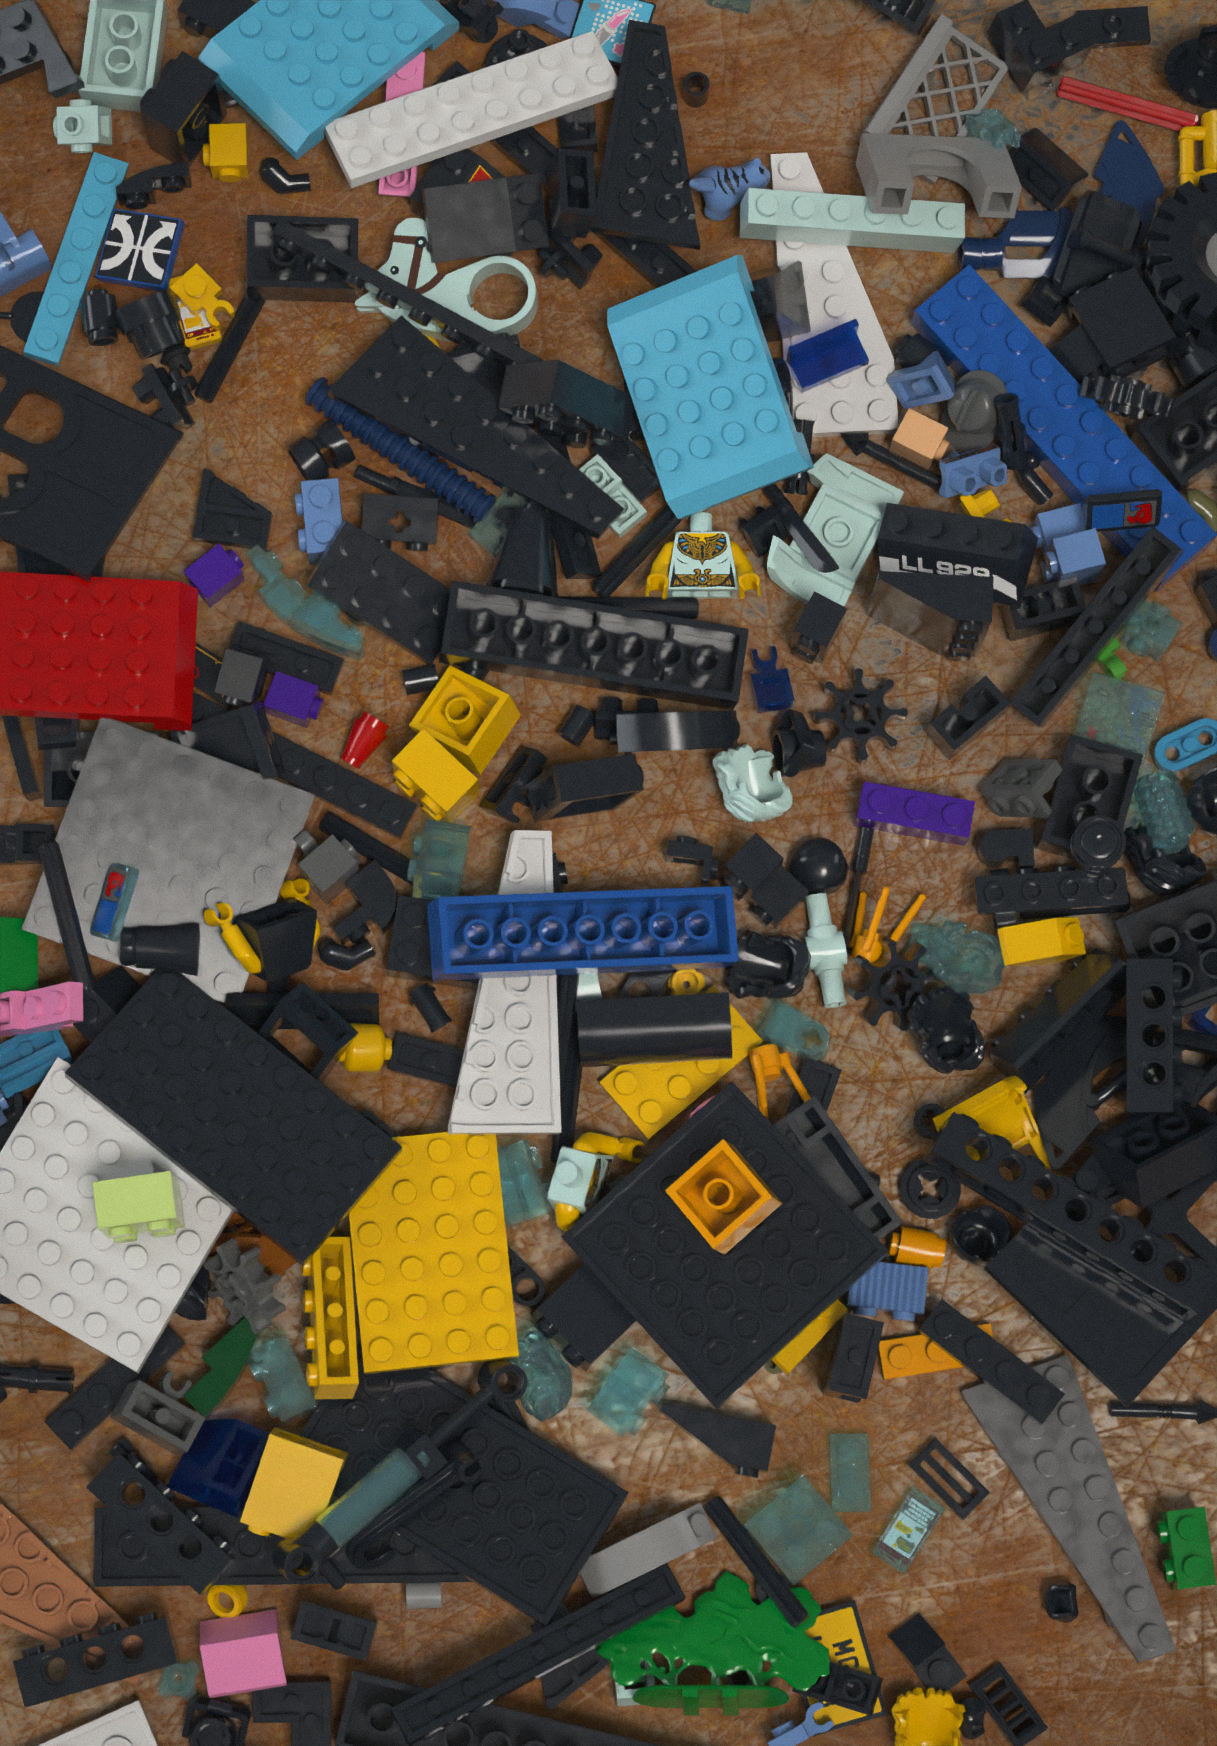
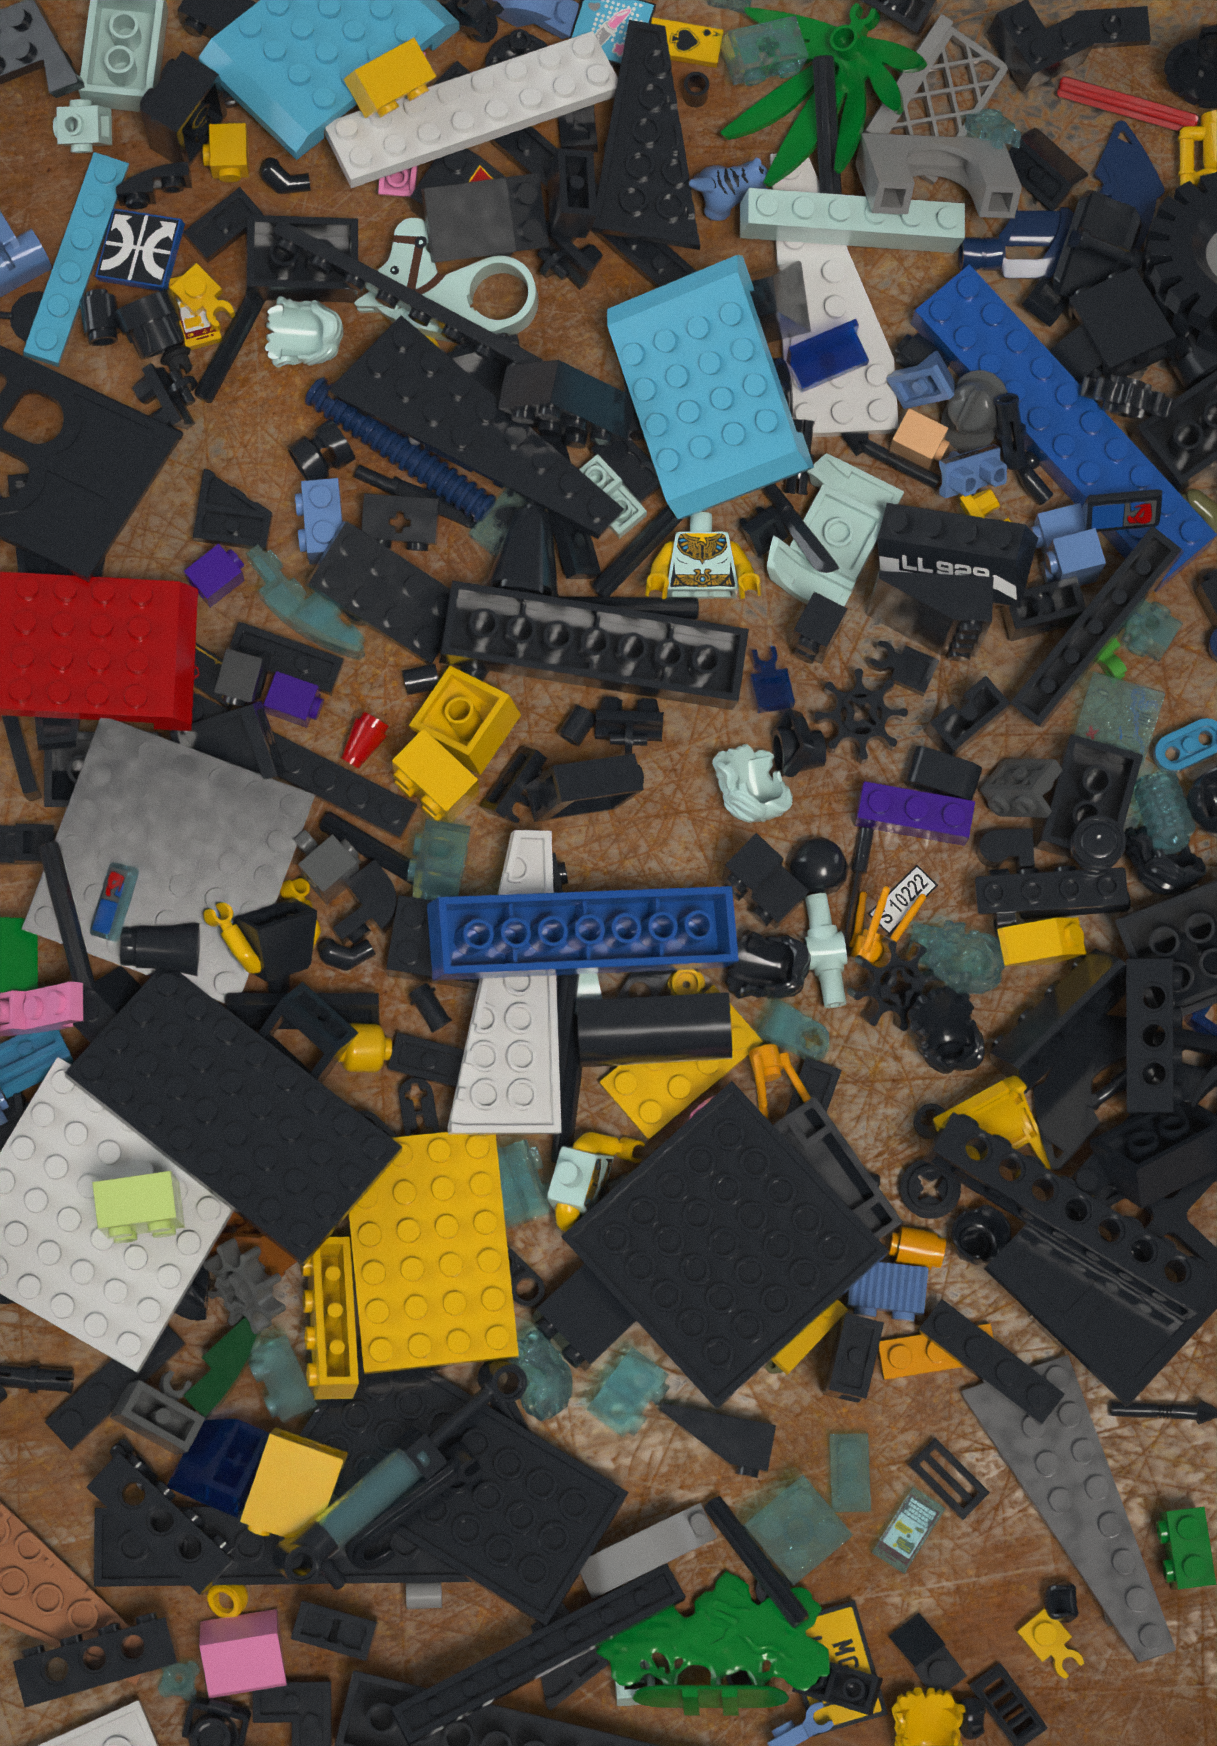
(221, 225): none -> black plate
(302, 332): none -> light aqua hair
(390, 78): none -> yellow brick
(408, 1110): none -> black beam
(677, 731): black arch -> none
(689, 852): black bracket -> none
(692, 42): none -> yellow tile
(723, 1197): light orange brick -> none
(776, 39): none -> clear light blue brick
(826, 123): none -> black axle
(855, 61): none -> green plant
(903, 896): none -> white sticker
(910, 669): none -> black plate
(942, 774): none -> black beam
(1046, 1639): none -> yellow plate

